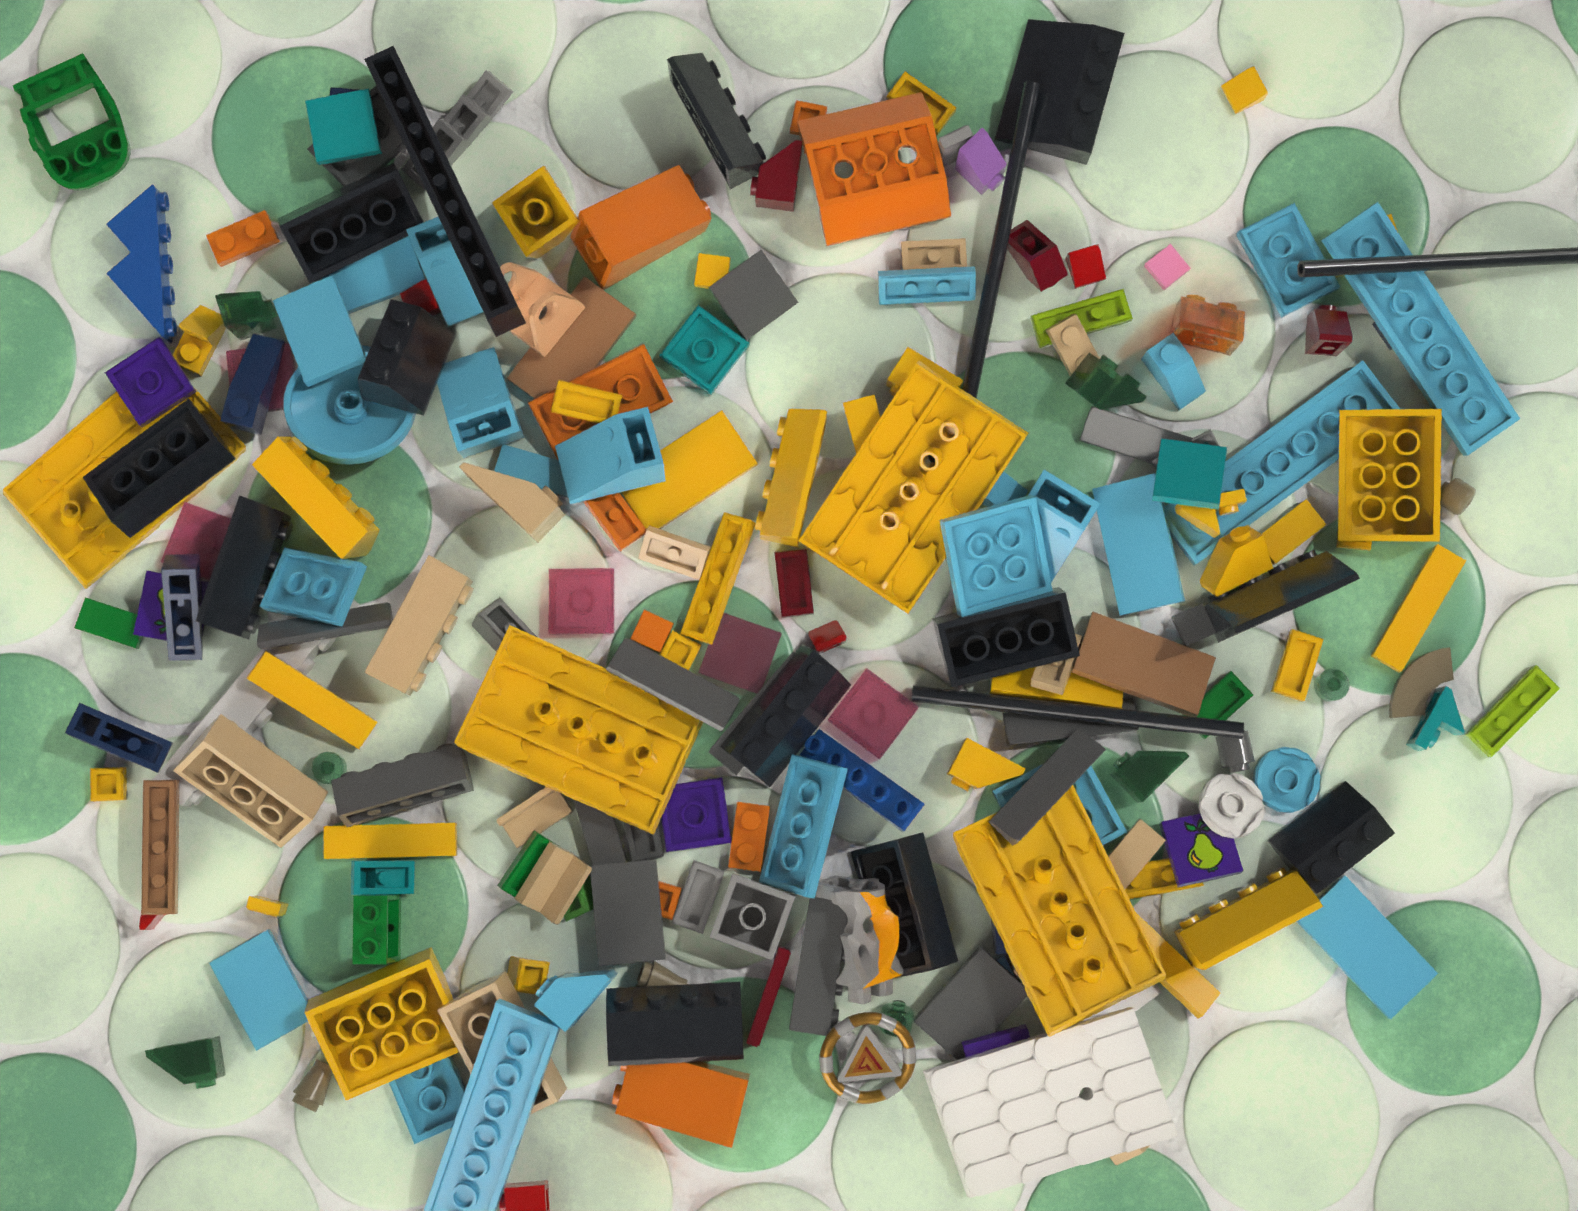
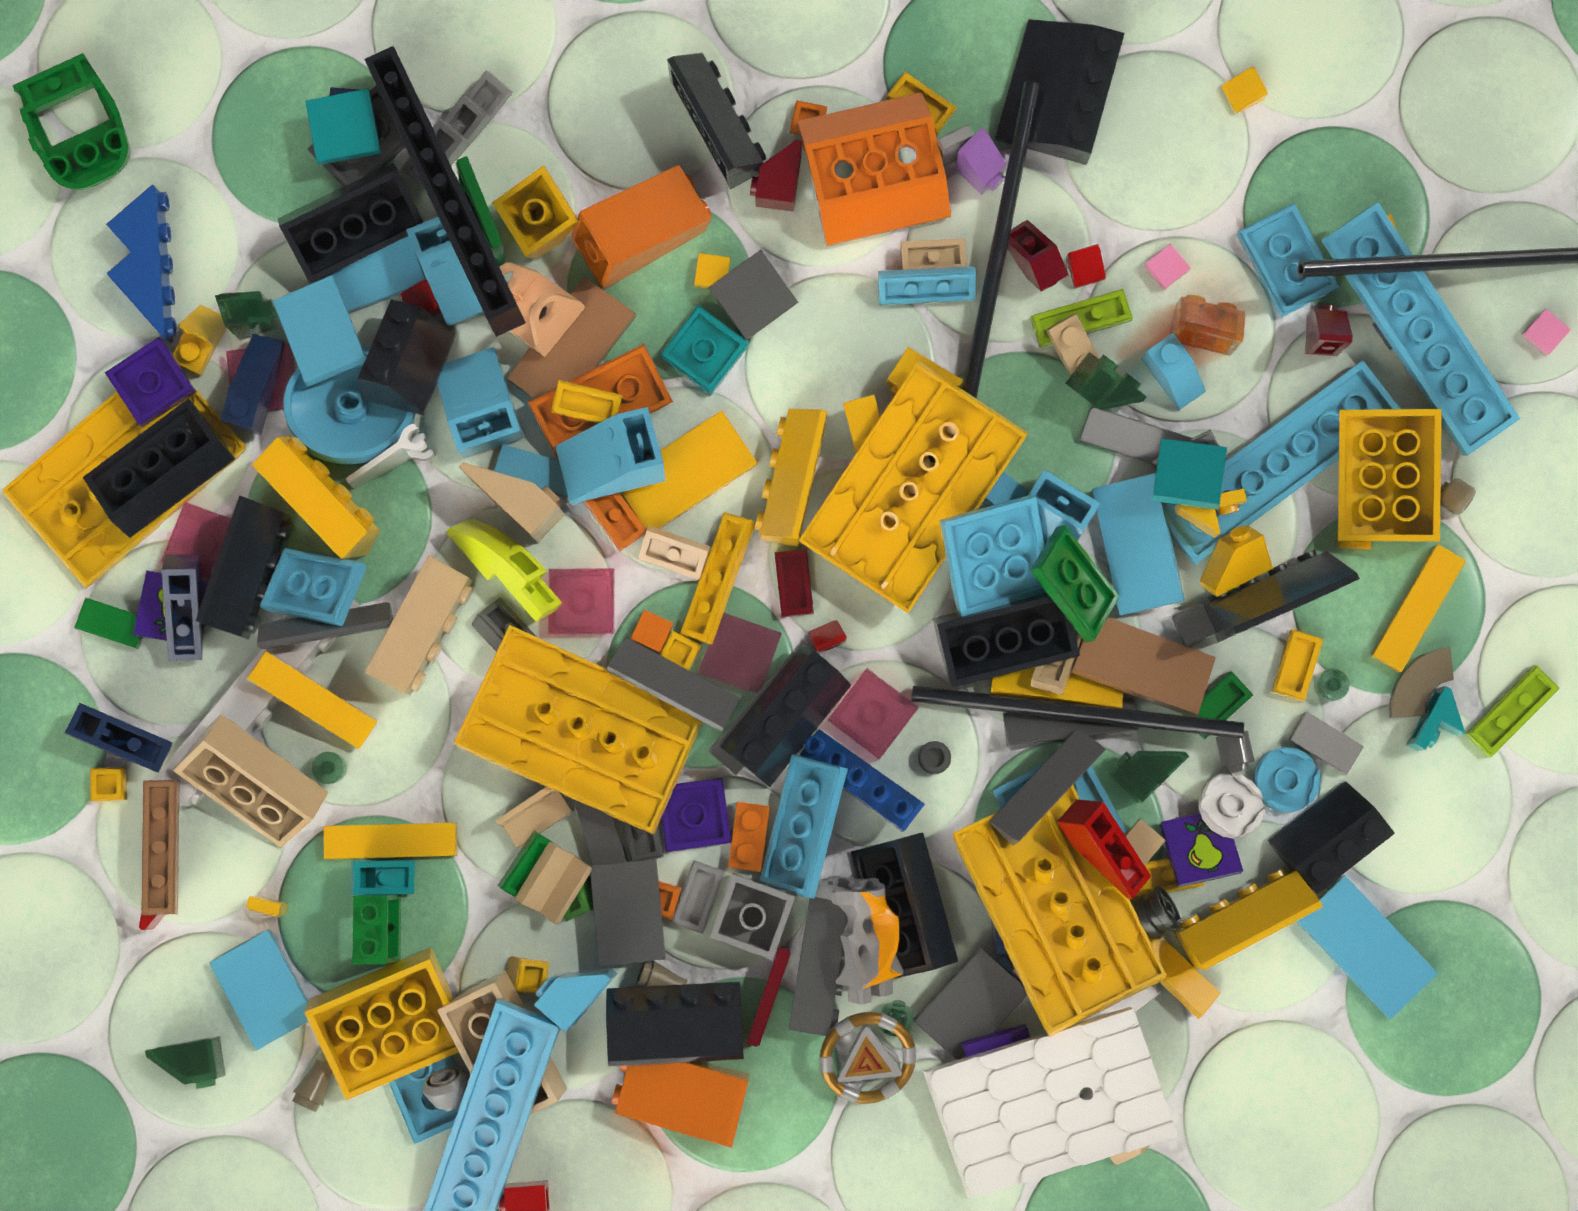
(243, 238): orange plate -> none
(393, 457): none -> white flag
(401, 784): dark grey brick -> none
(446, 1088): none -> light grey cone
(479, 207): none -> green tile
(514, 566): none -> neon yellow slope
(934, 757): none -> dark grey tile
(979, 767): yellow slope -> none
(1075, 583): none -> green tile
(1104, 845): none -> red slope
(1157, 912): none -> pearl dark grey wheel
(1292, 531): yellow tile -> none
(1326, 743): none -> light grey tile
(1546, 332): none -> bright pink tile

